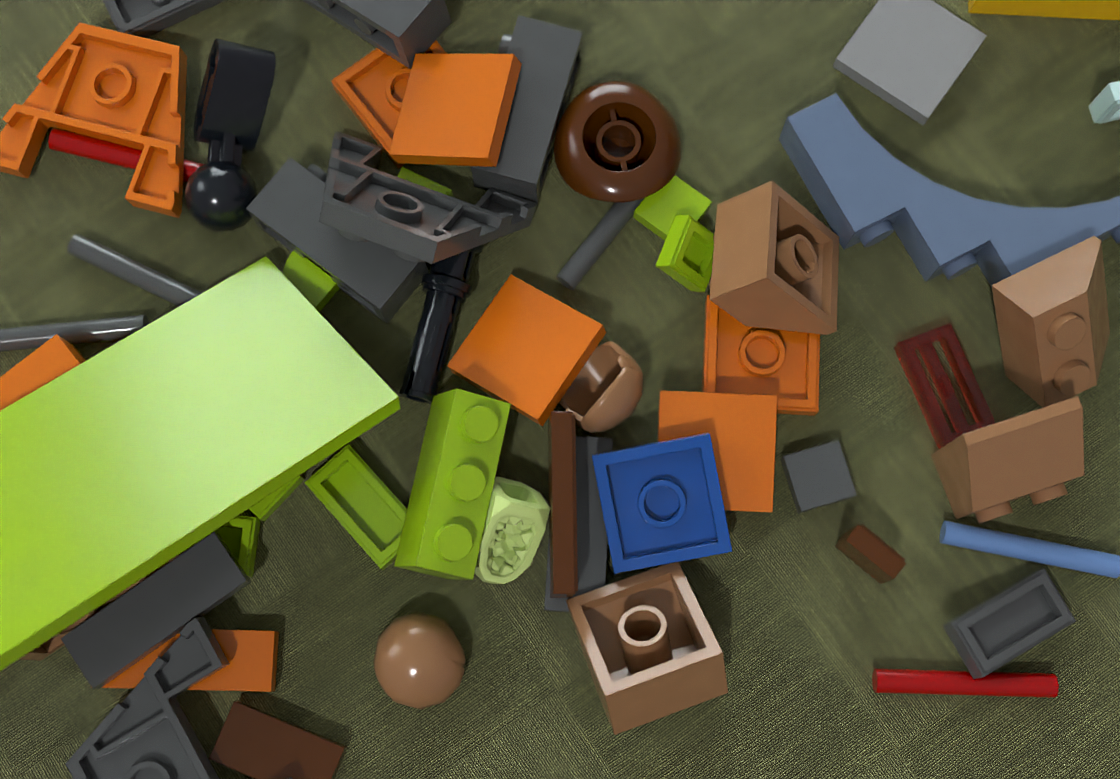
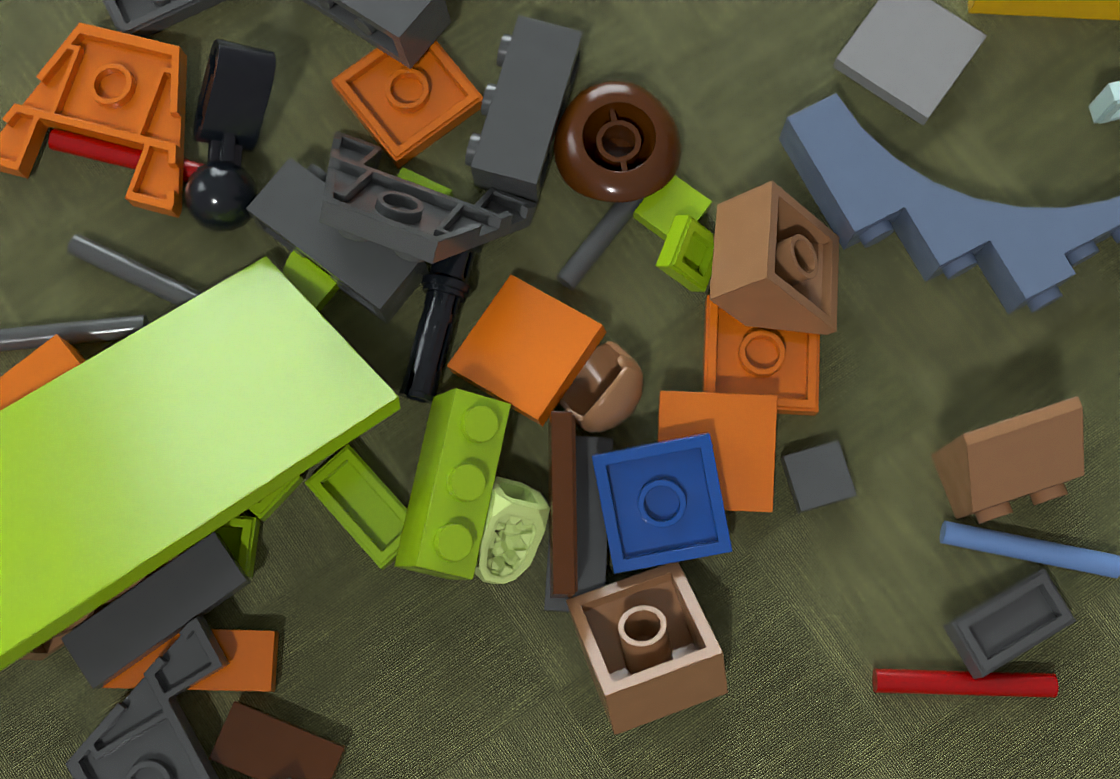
(419, 660): medium nougat hair -> none
(455, 109): orange tile -> none
(871, 553): reddish brown tile -> none
(924, 394): clear red tile -> none
(1055, 323): medium nougat slope -> none

